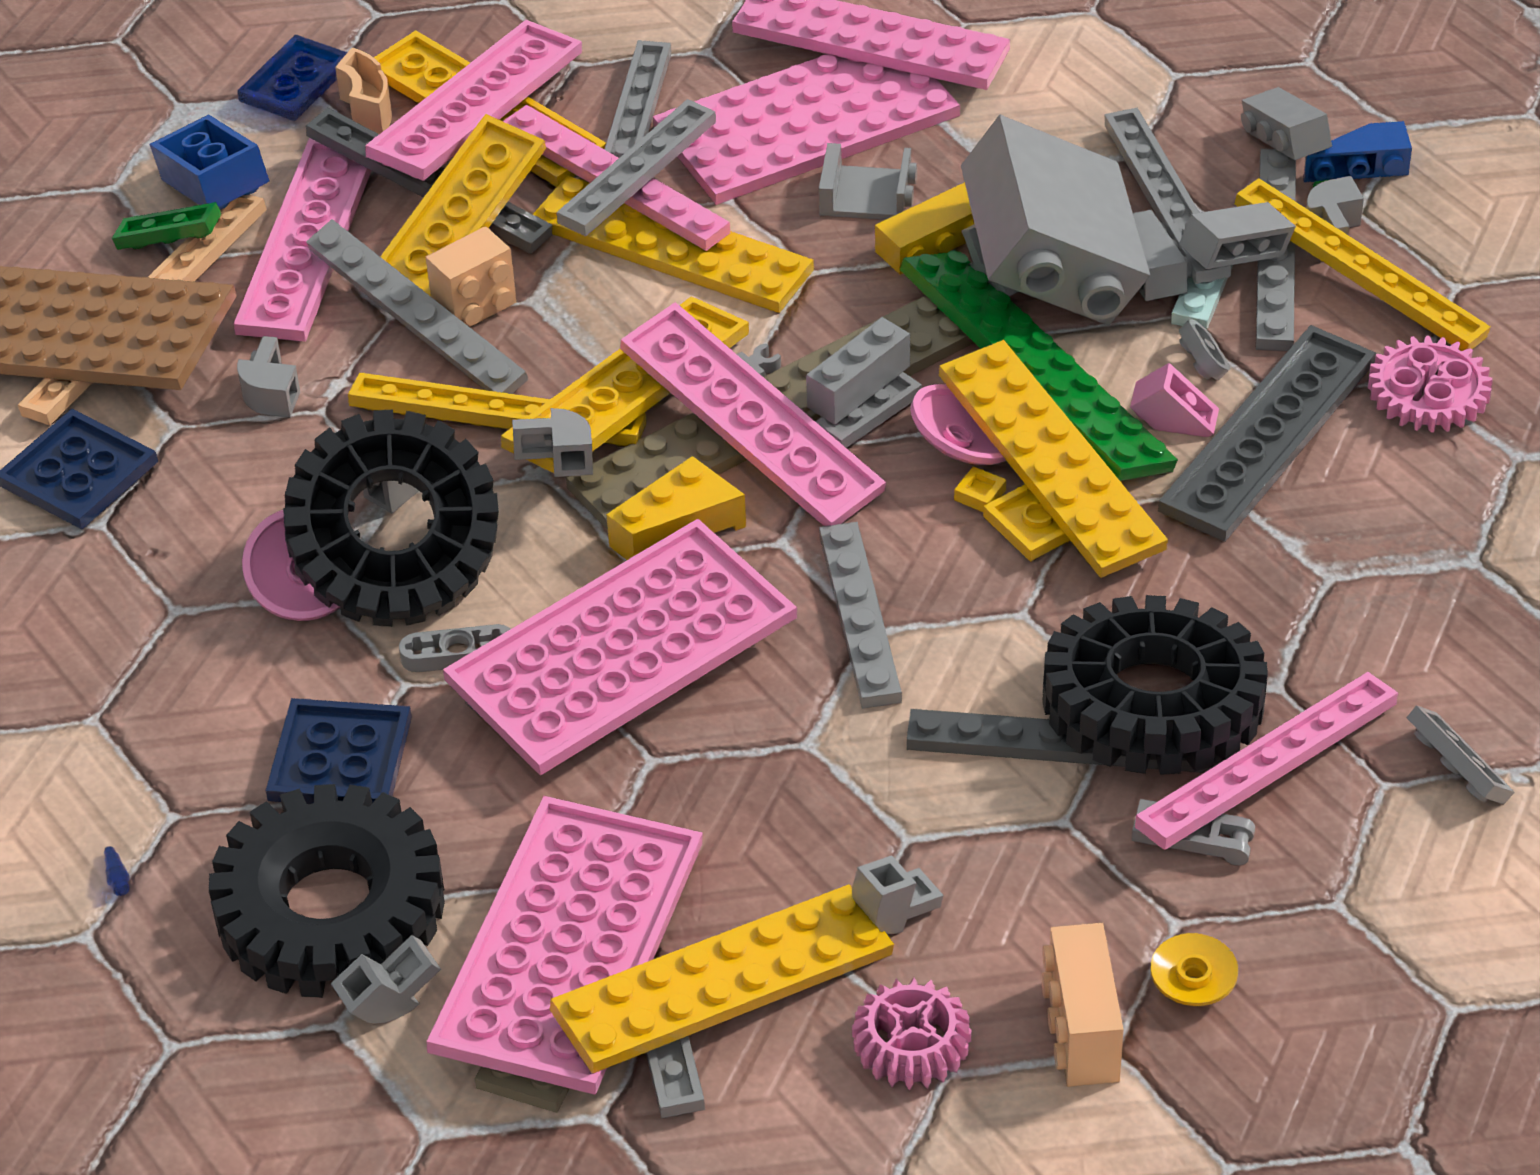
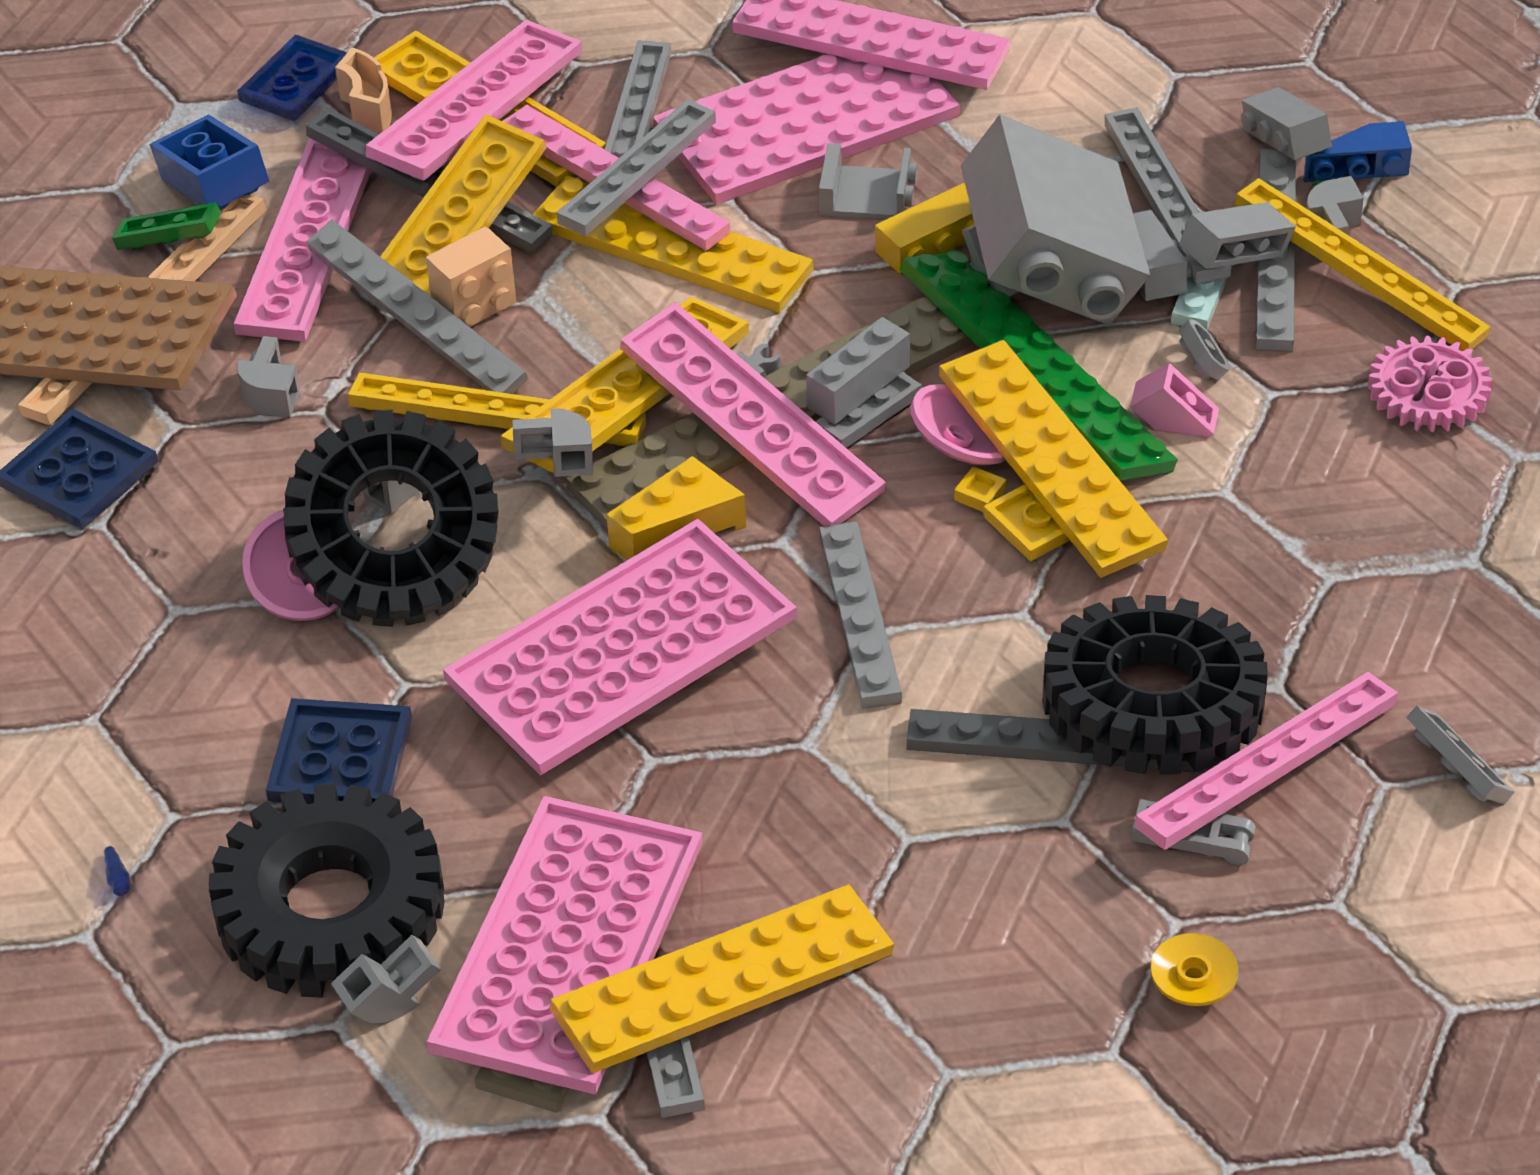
(443, 639): light grey beam -> none
(892, 894): light grey brick -> none
(909, 1019): bright pink gear -> none
(1083, 1005): light nougat brick -> none
(1266, 433): dark grey plate -> none

